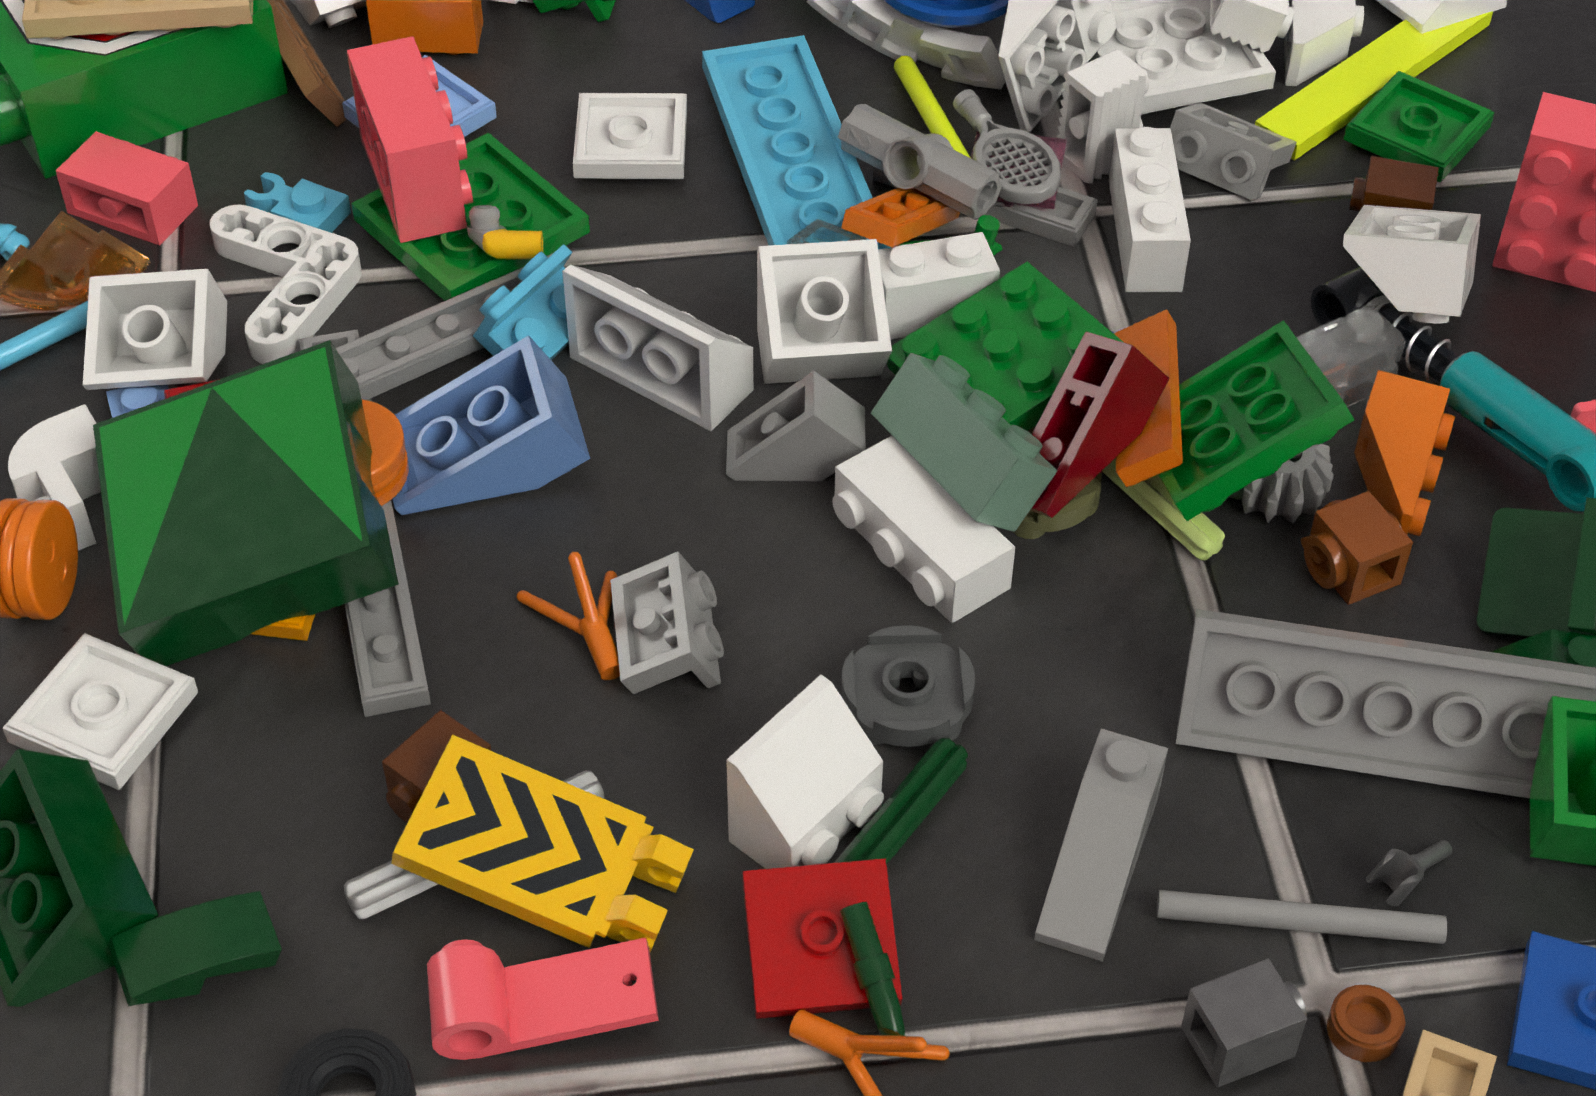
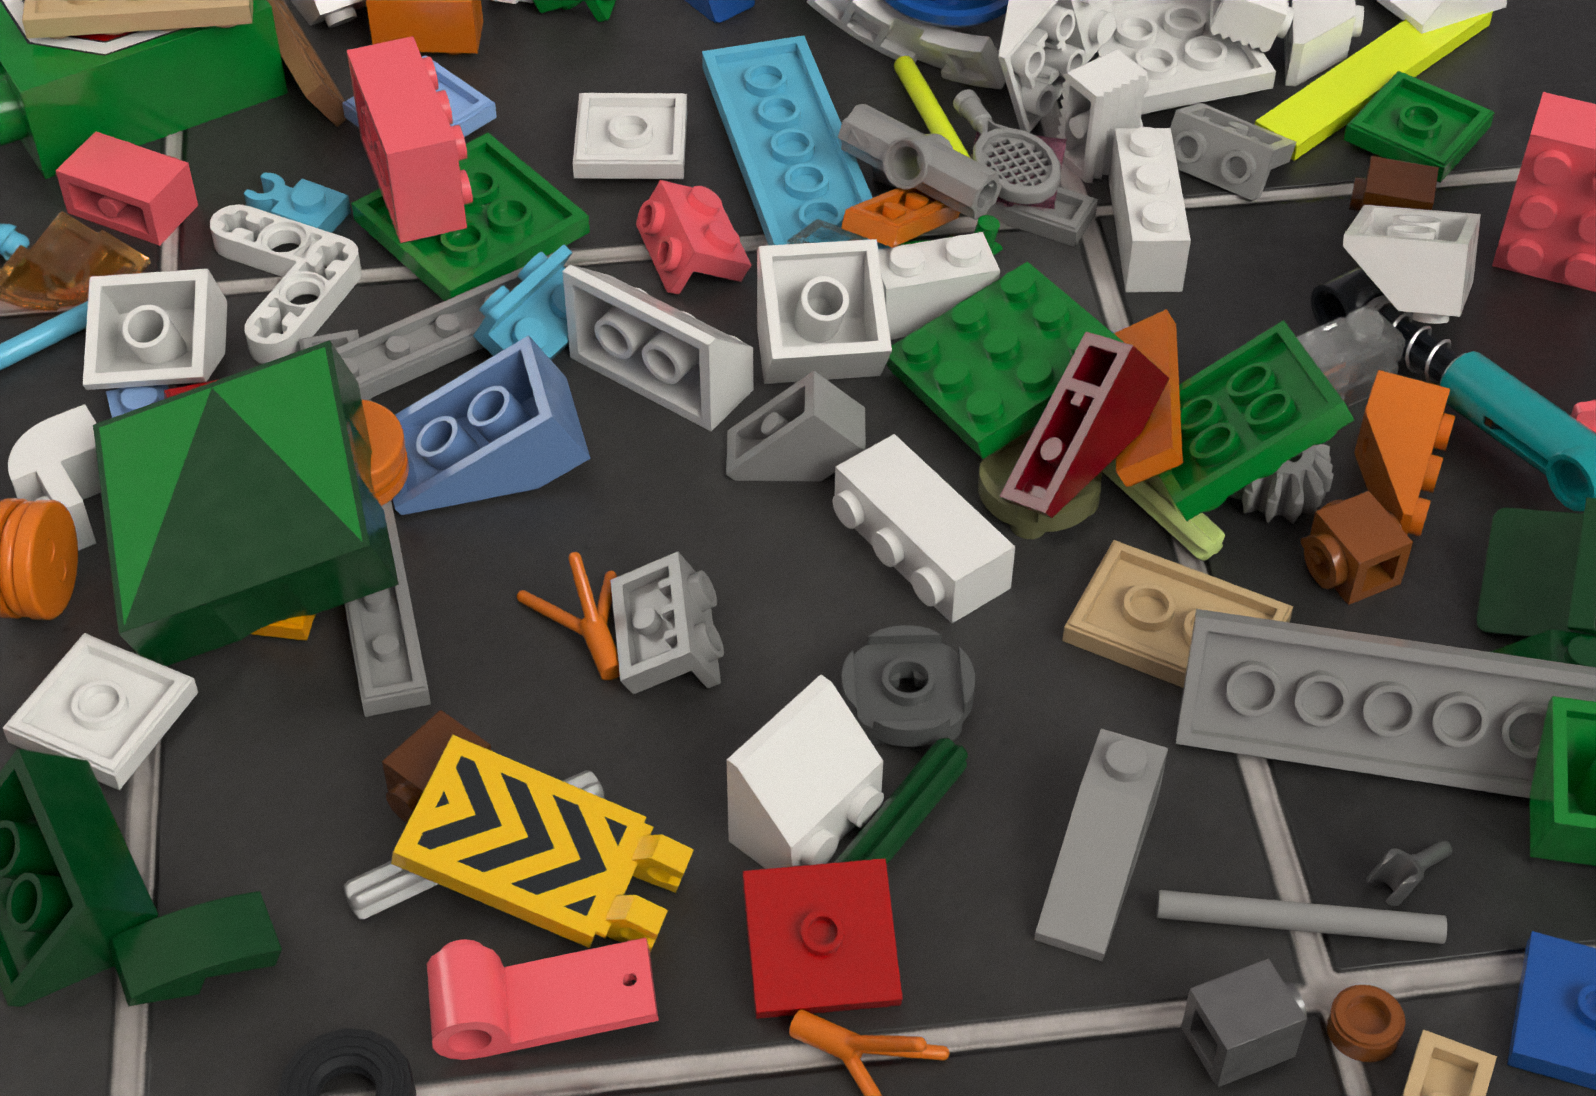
(499, 241): yellow arm -> none
(690, 234): none -> coral bracket
(873, 969): dark green piece -> none
(964, 441): sand green brick -> none
(1145, 611): none -> tan tile

